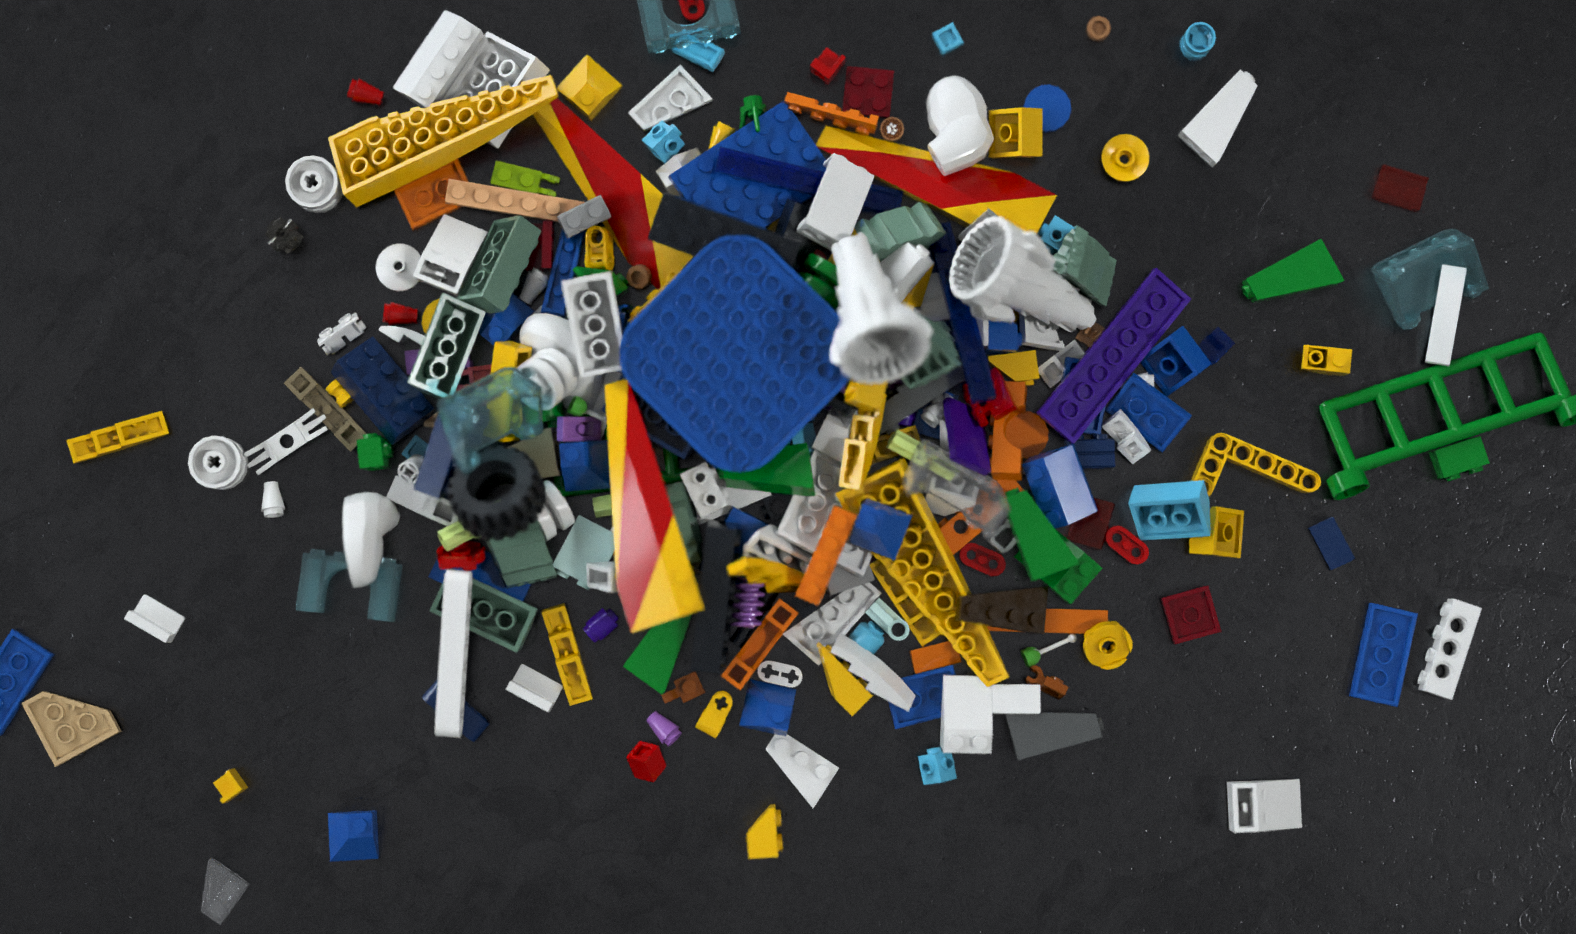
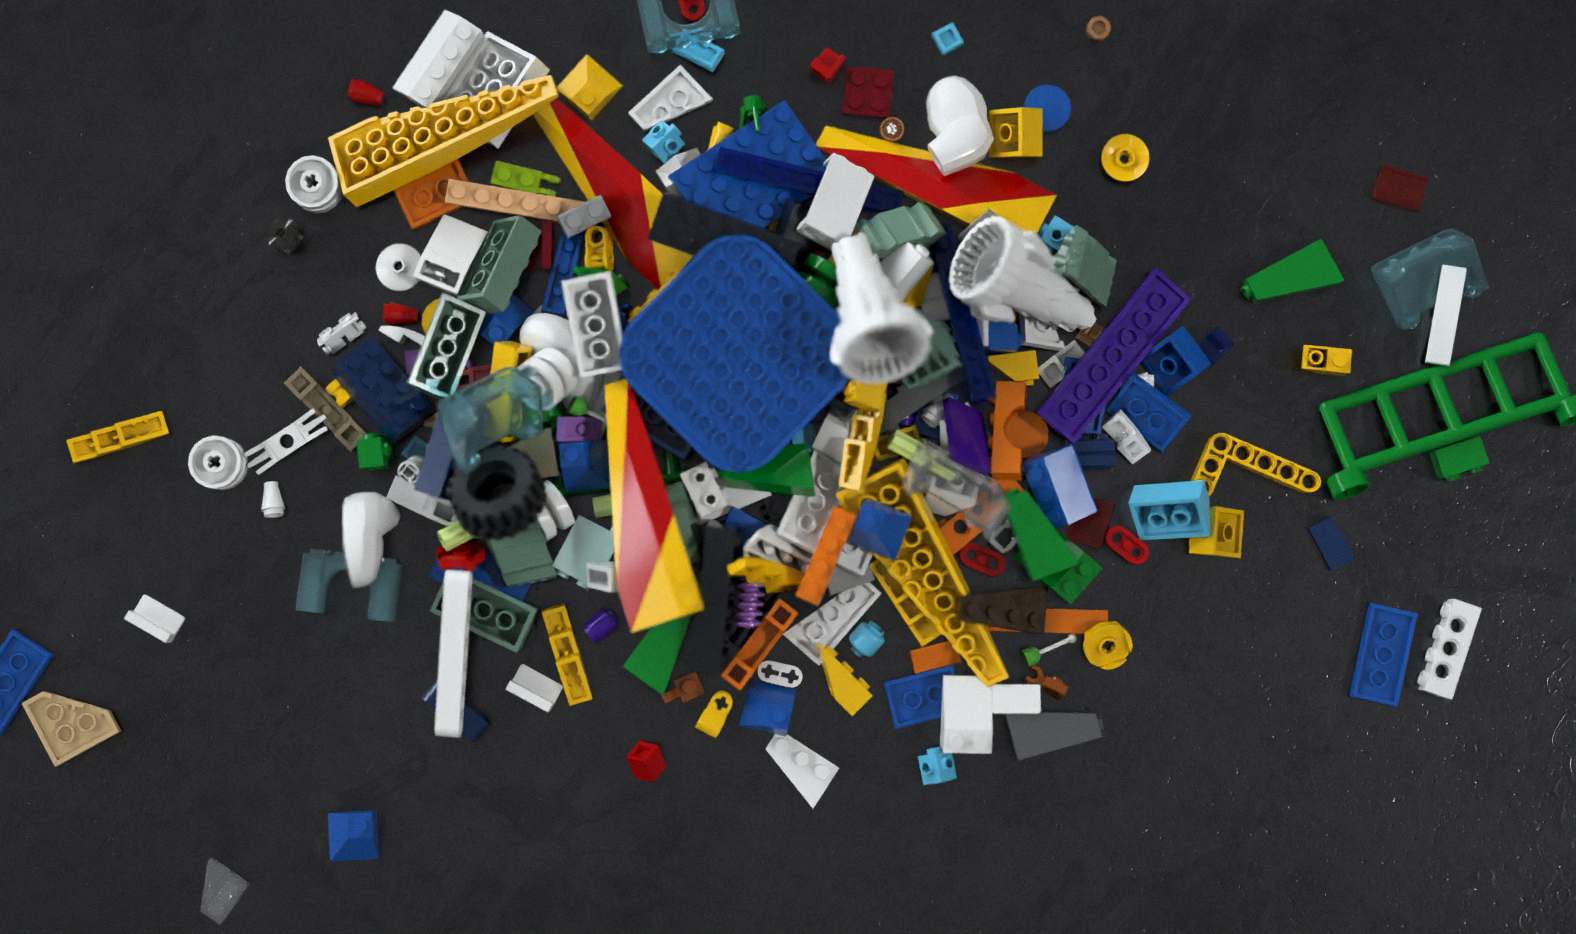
(230, 785): yellow panel -> none
(534, 284): white cone -> none
(639, 276): medium nougat tile -> none
(663, 728): medium lavender cone -> none
(763, 836): yellow slope -> none
(833, 113): orange wing -> none
(869, 667): white slope -> none
(886, 618): light aqua piece -> none
(999, 407): red plate -> none
(1191, 614): dark red plate -> none
(1197, 40): medium azure wheel -> none
(1216, 122): white slope -> none
(1264, 805): white slope -> none

